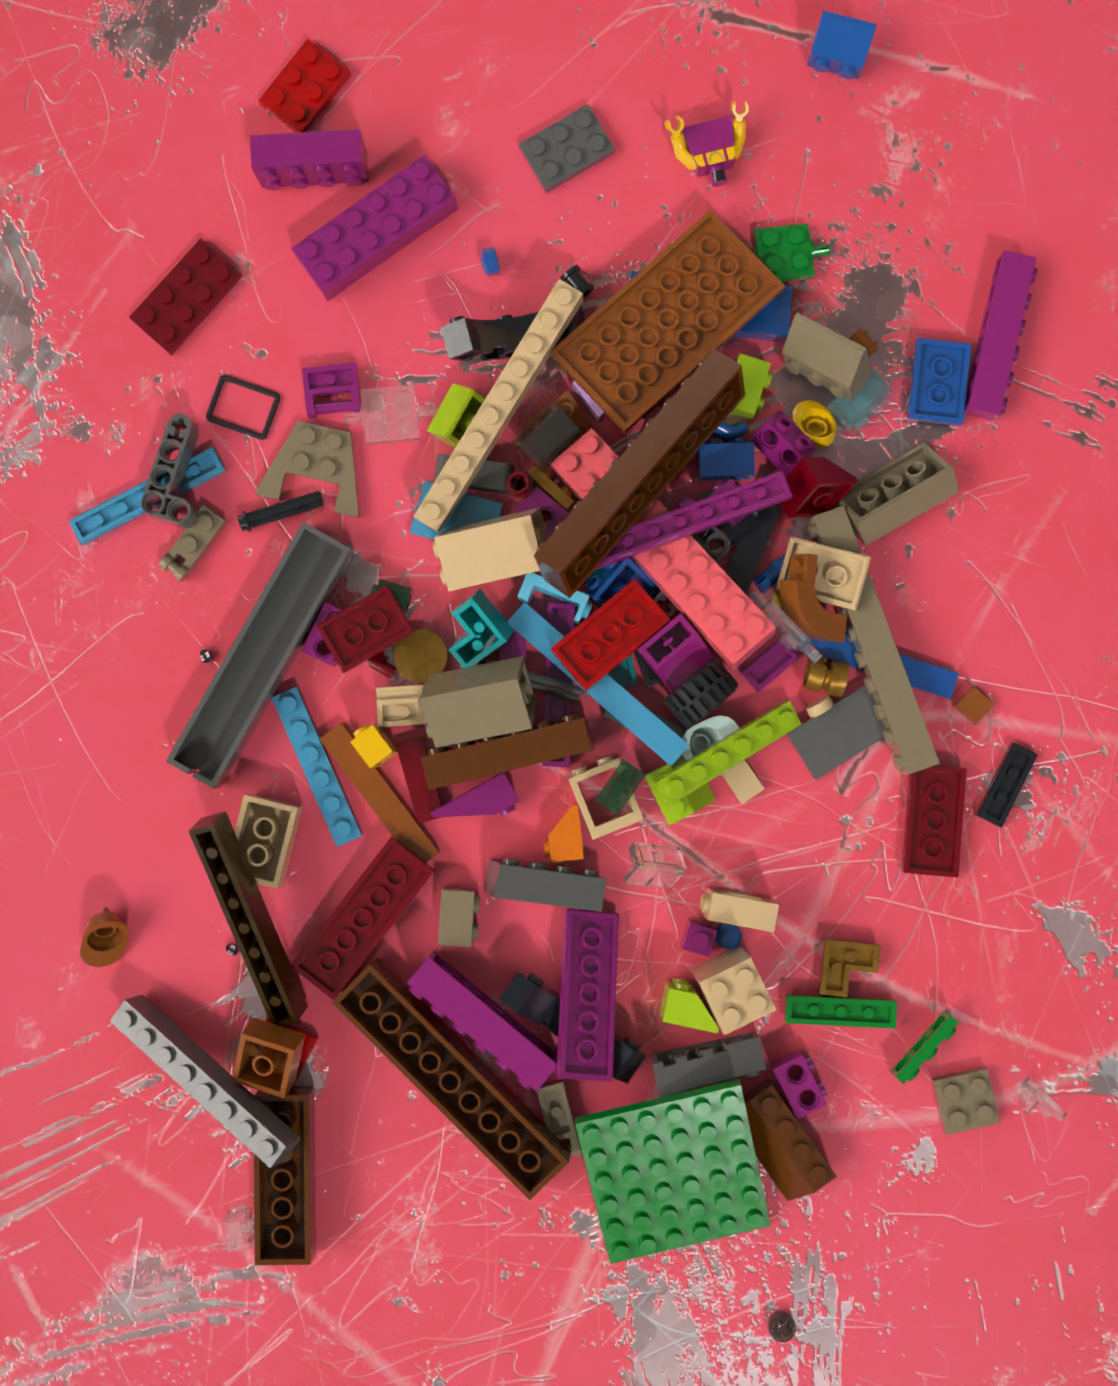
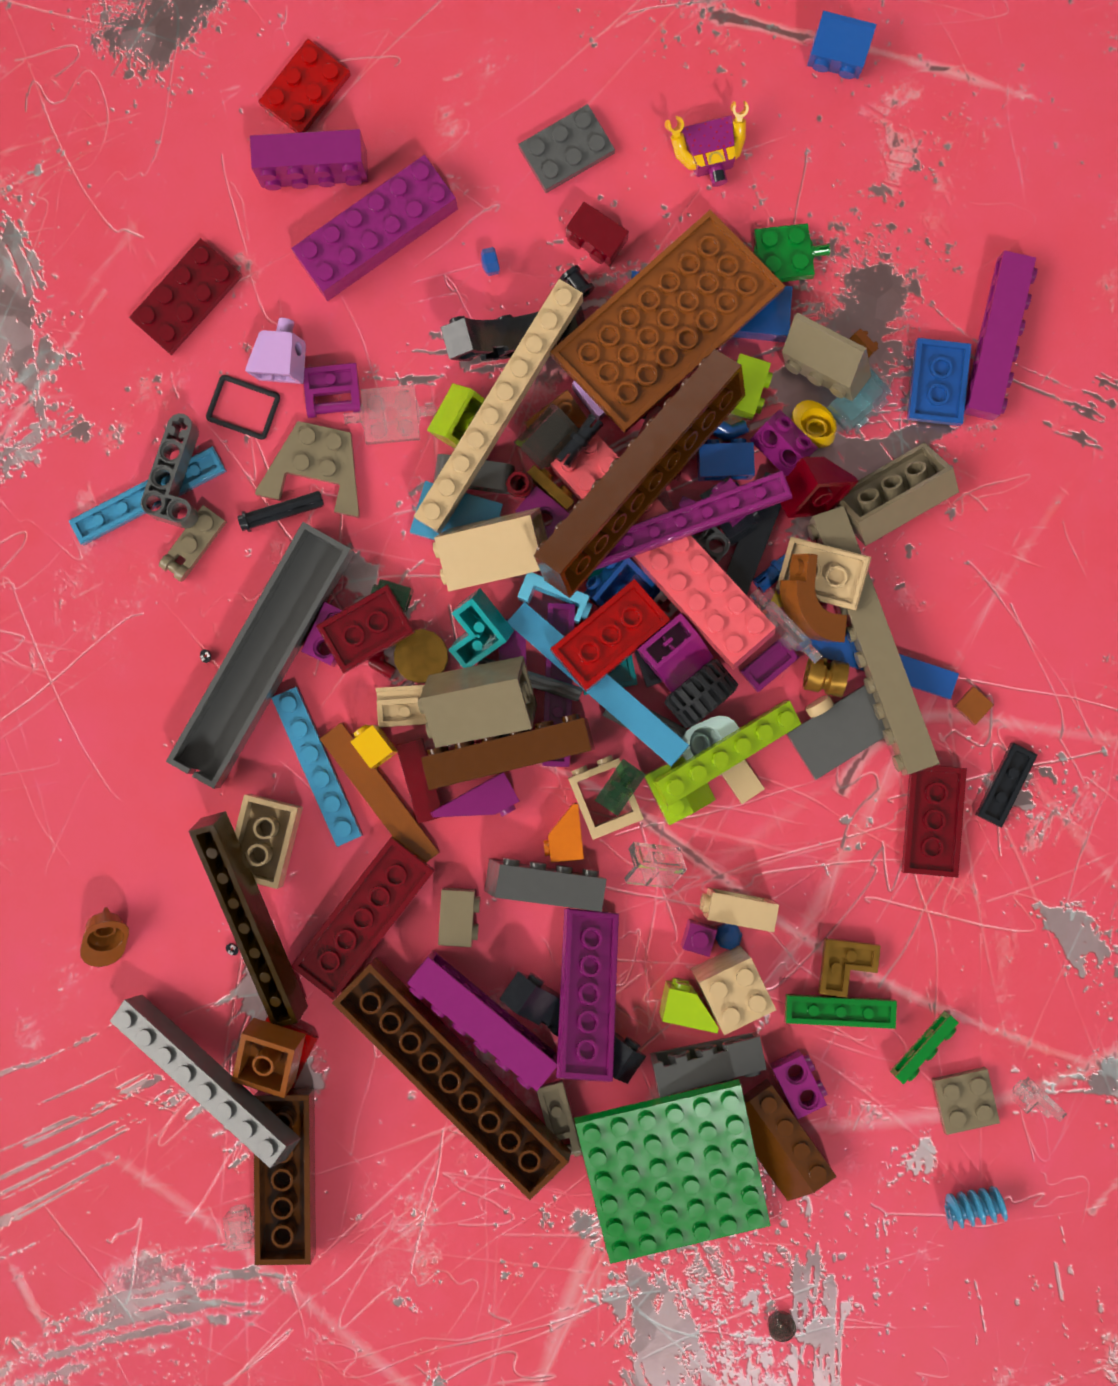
(278, 355): none -> lavender torso
(579, 440): none -> black pin
(596, 234): none -> dark red brick
(974, 1206): none -> dark azure piece

